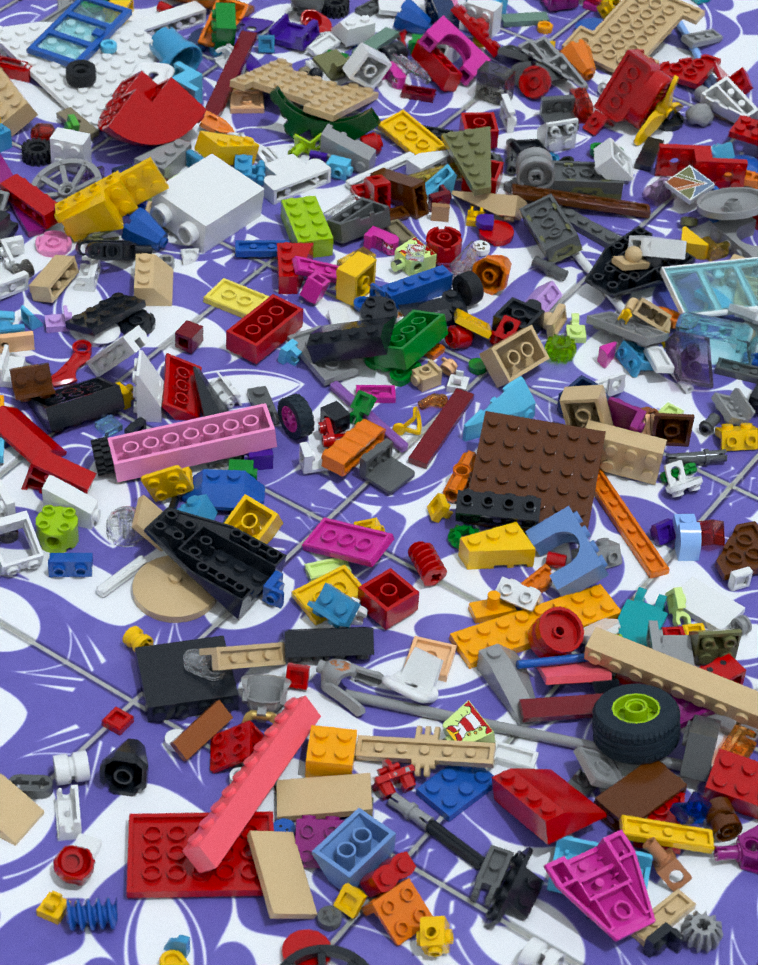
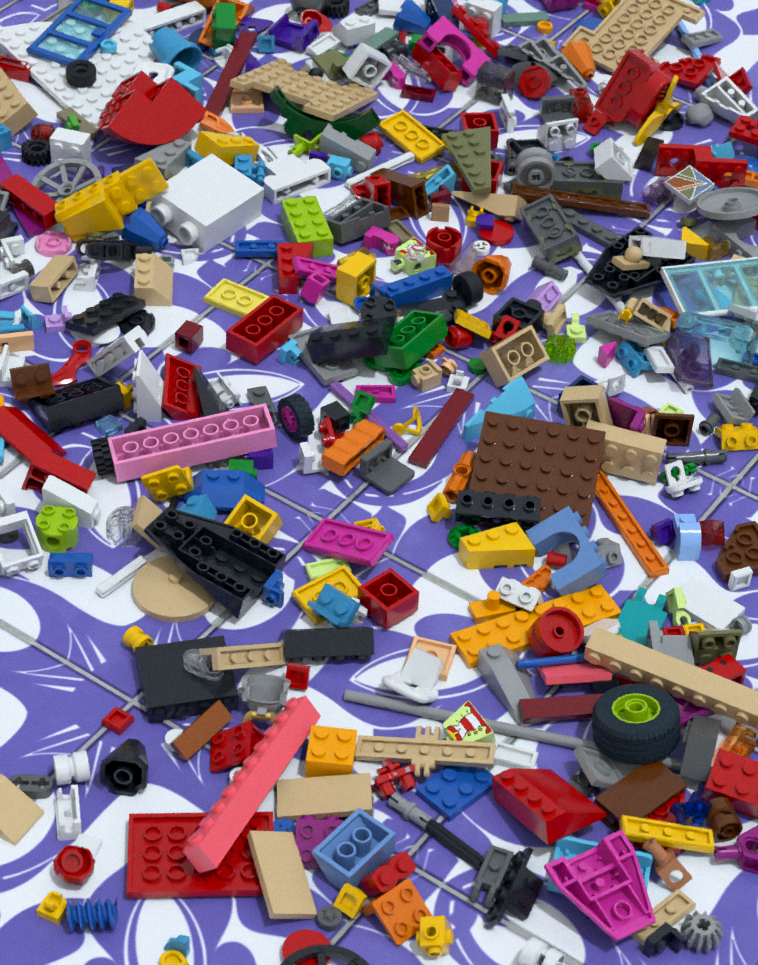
(335, 670): light grey piece -> none
(427, 160): white slope -> none
(427, 563): red piece -> none
(434, 399): clear orange arm -> none

